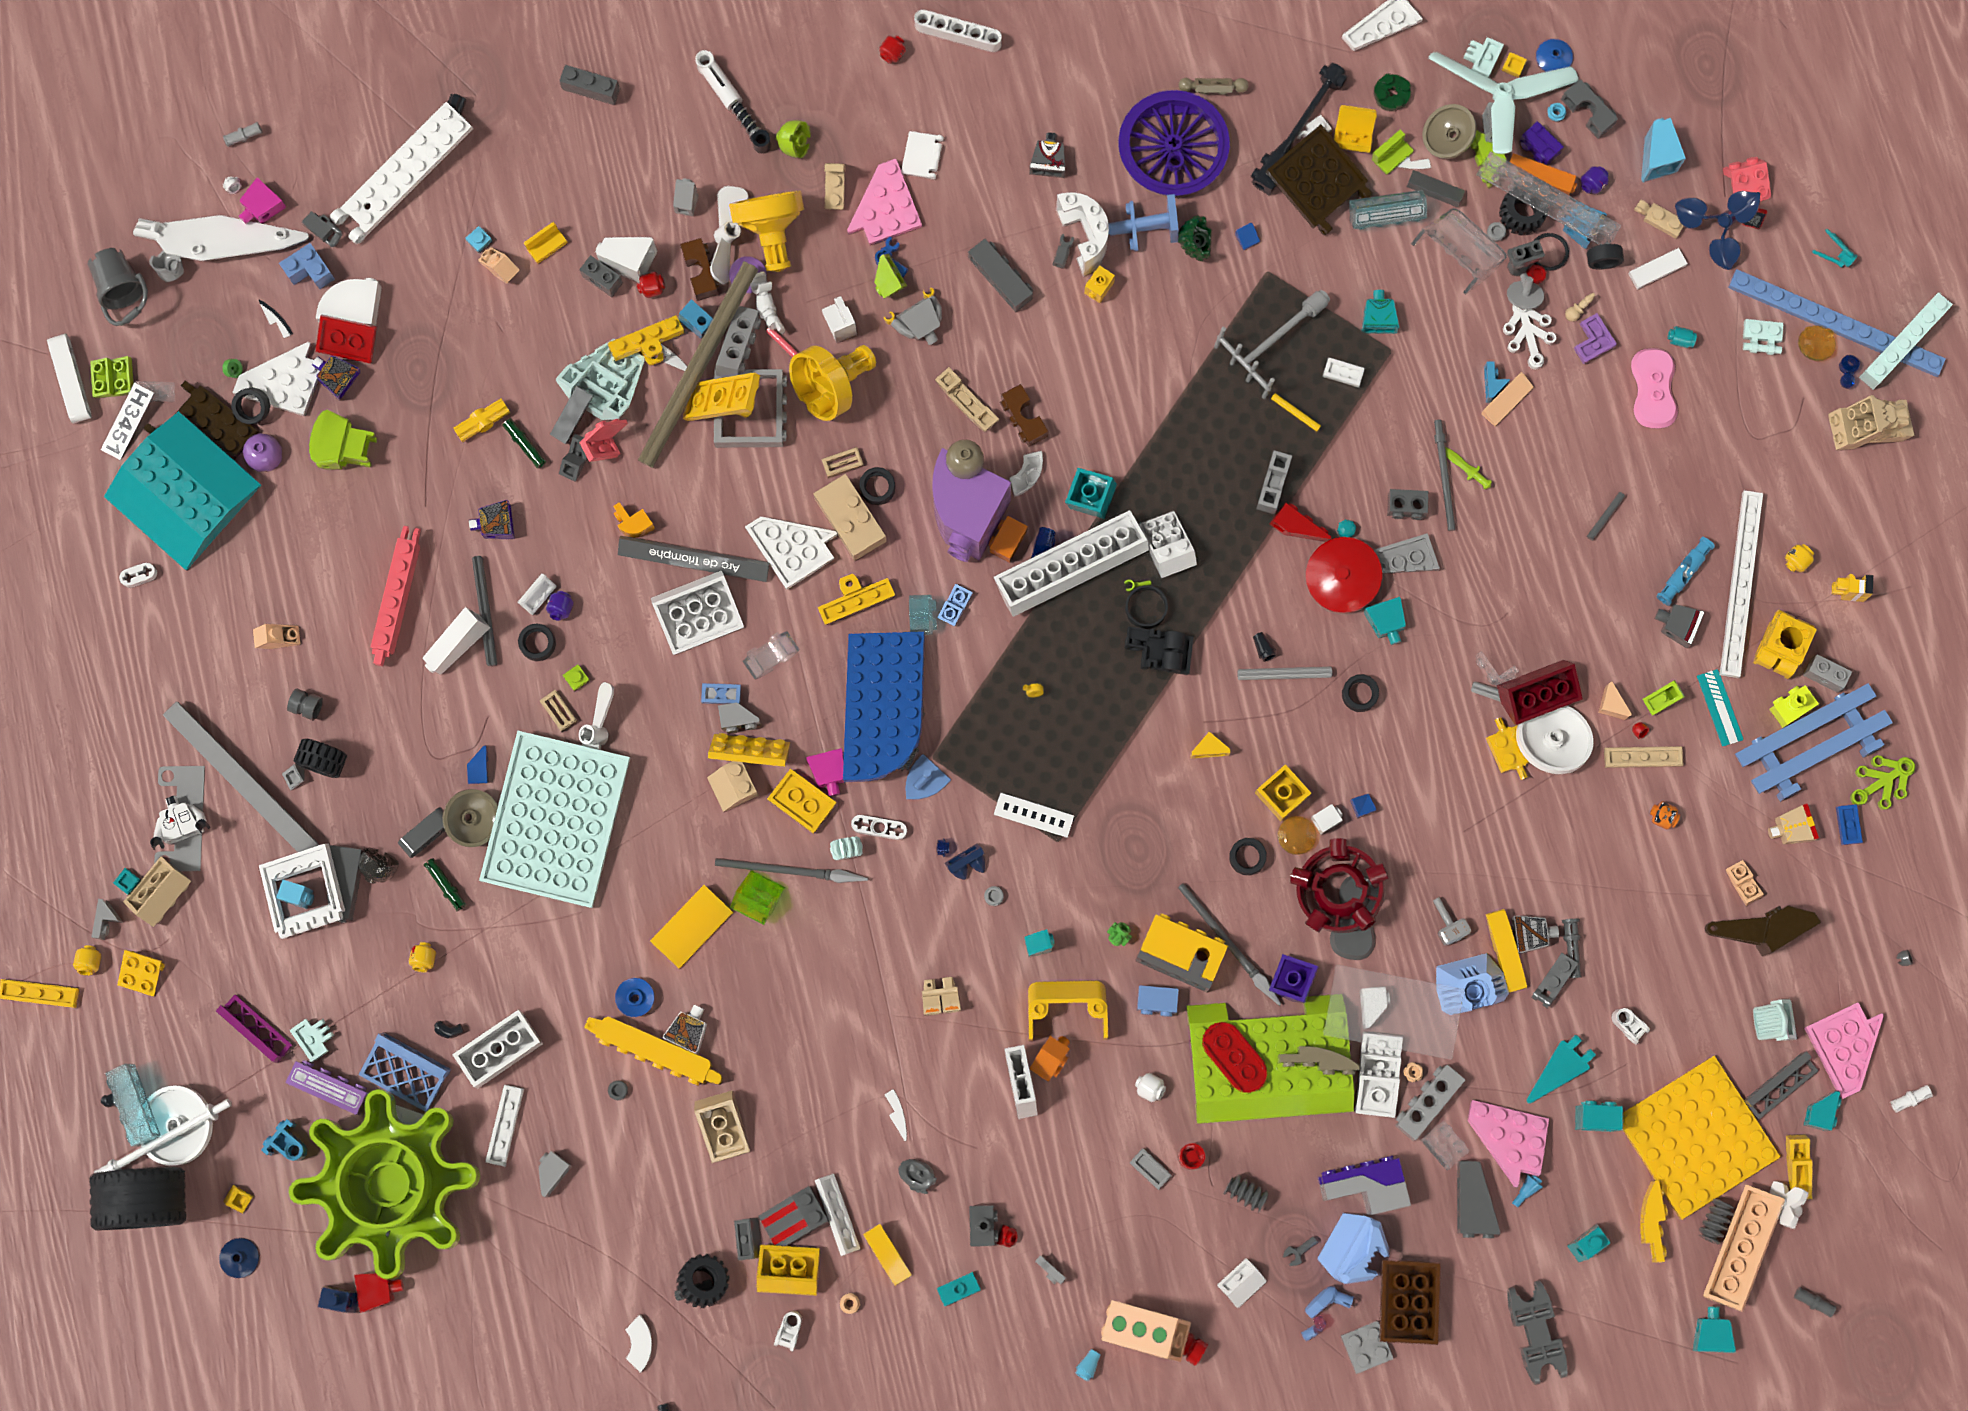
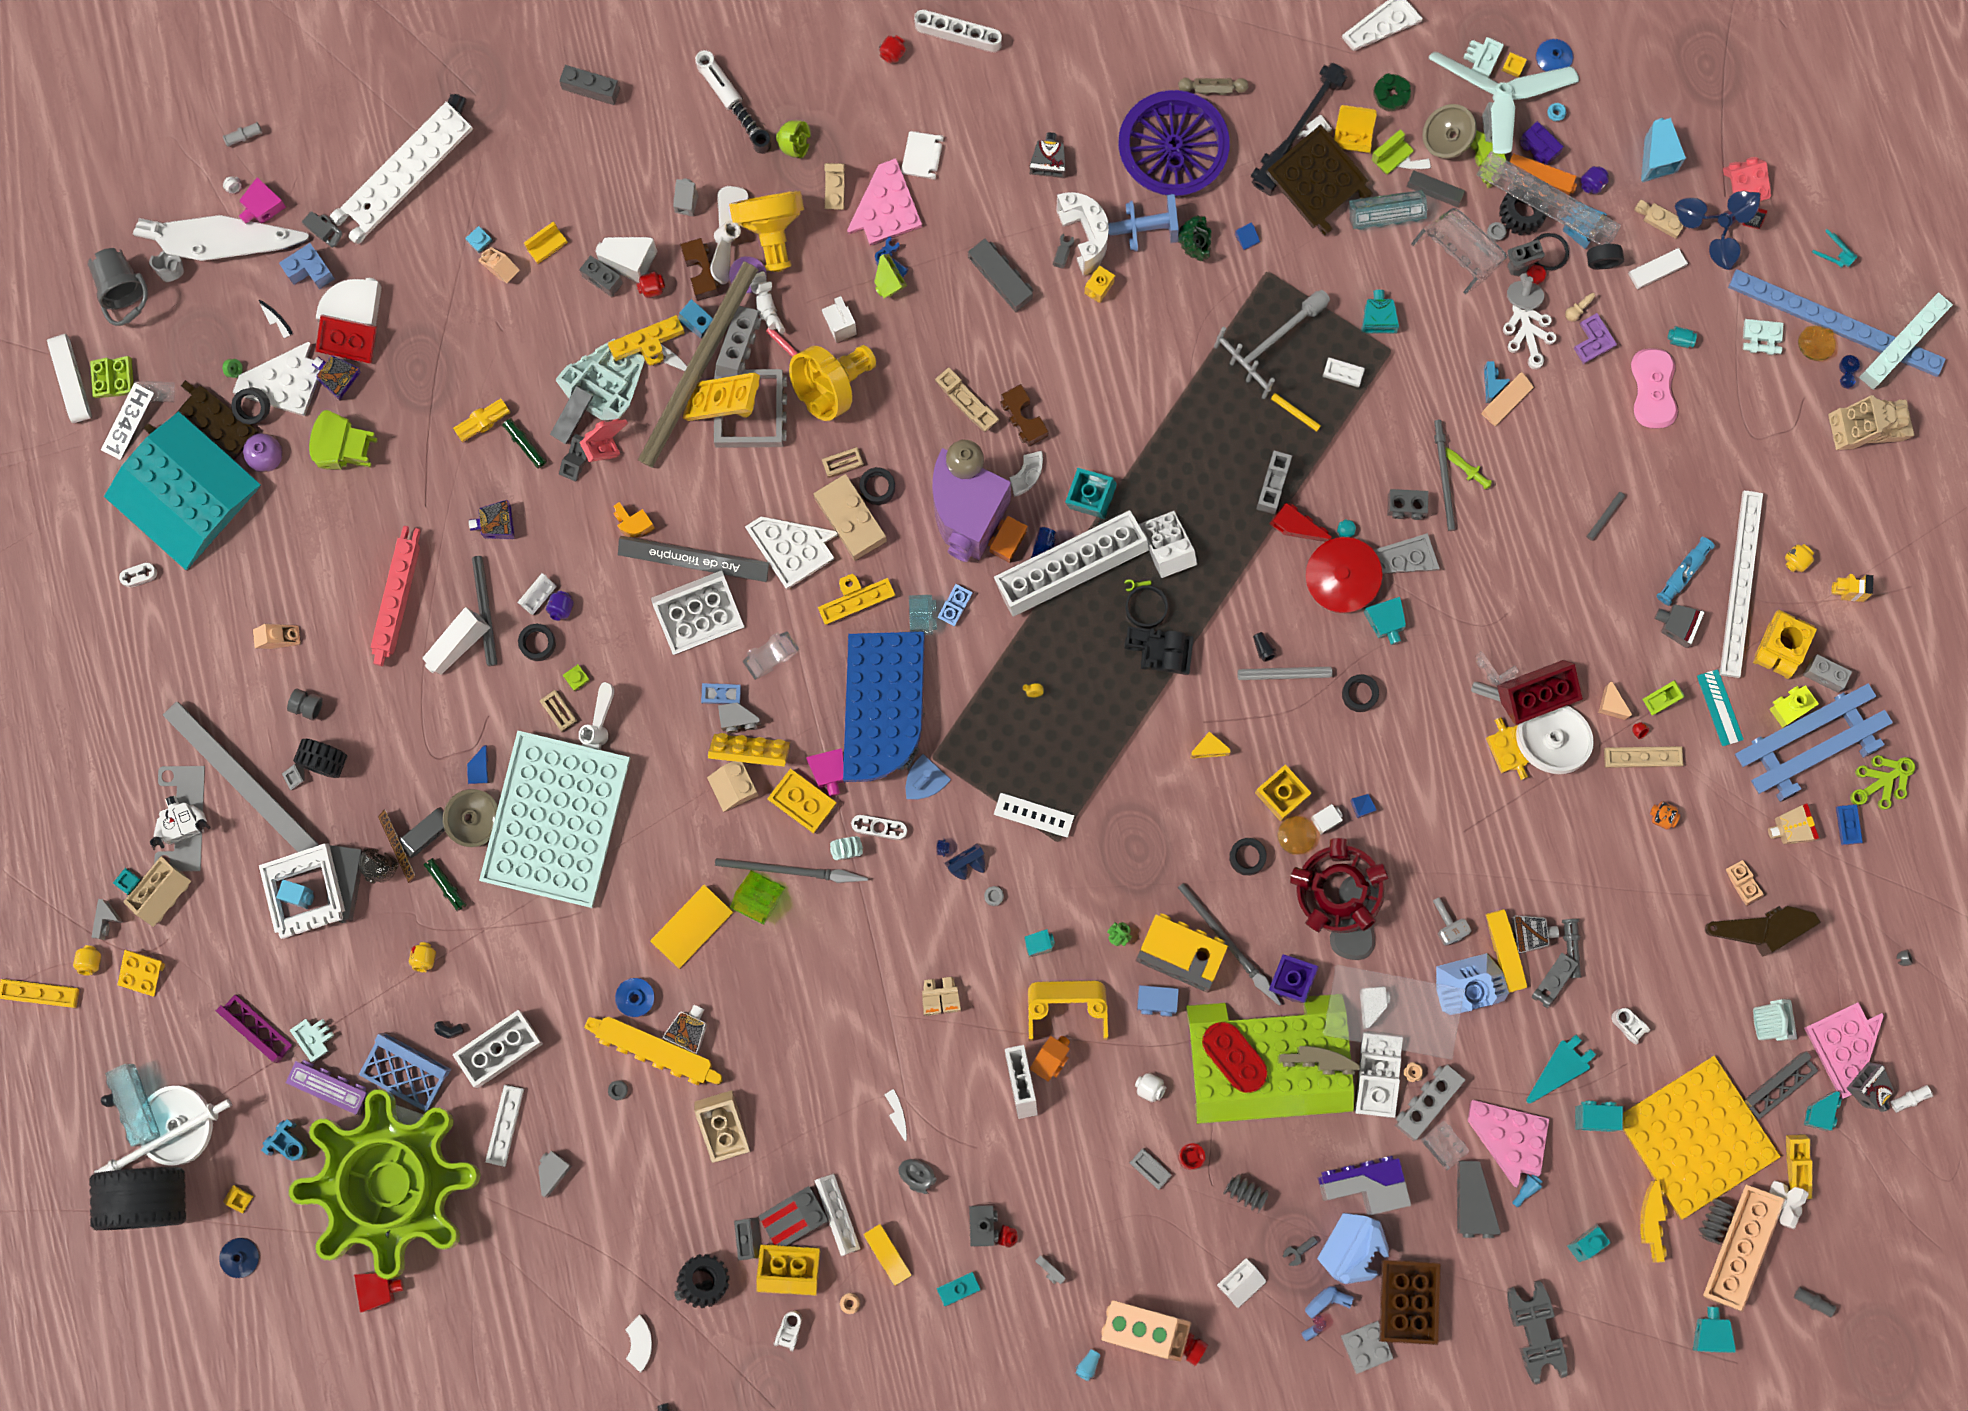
(338, 1300): dark blue torso -> none
(396, 846): none -> sticker
(919, 319): light grey torso -> none
(1580, 96): dark grey arch -> none
(1872, 1087): none -> dark grey torso

